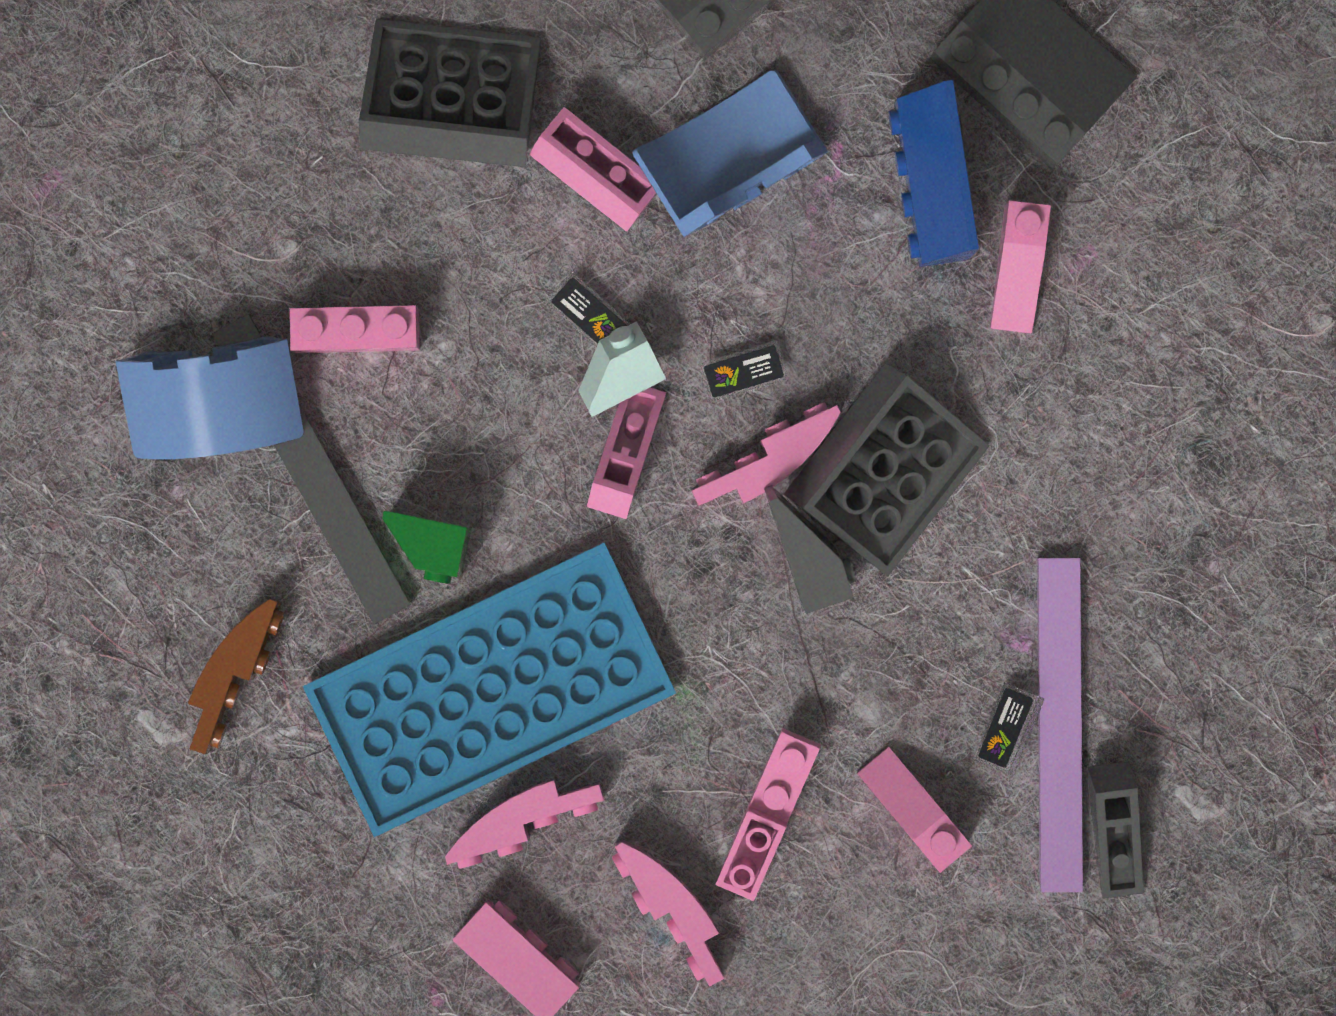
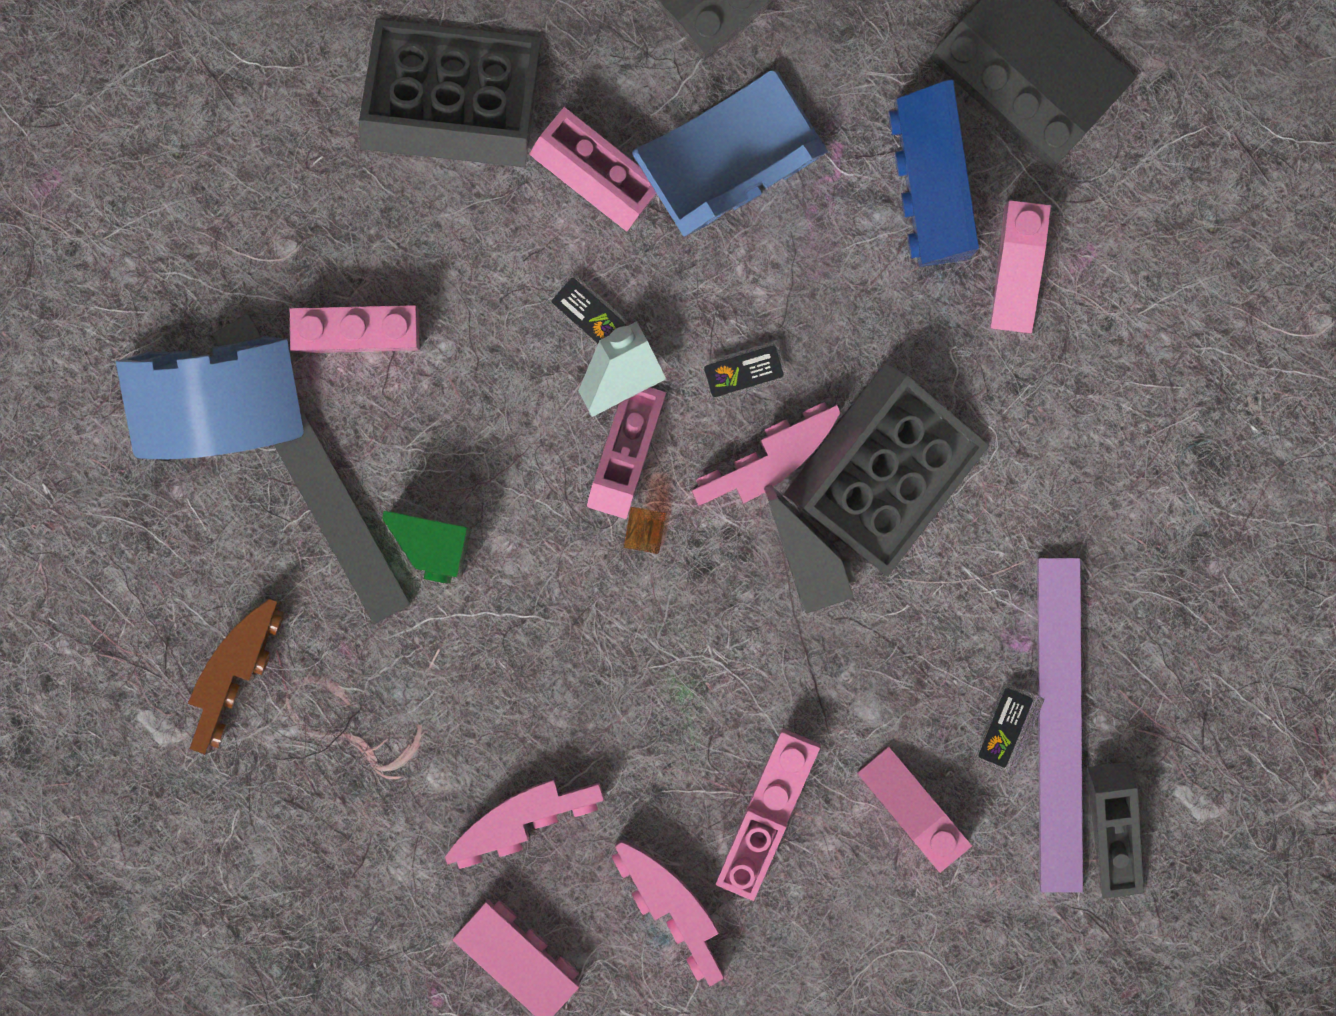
(489, 689): dark azure plate -> none
(644, 530): none -> clear orange tile

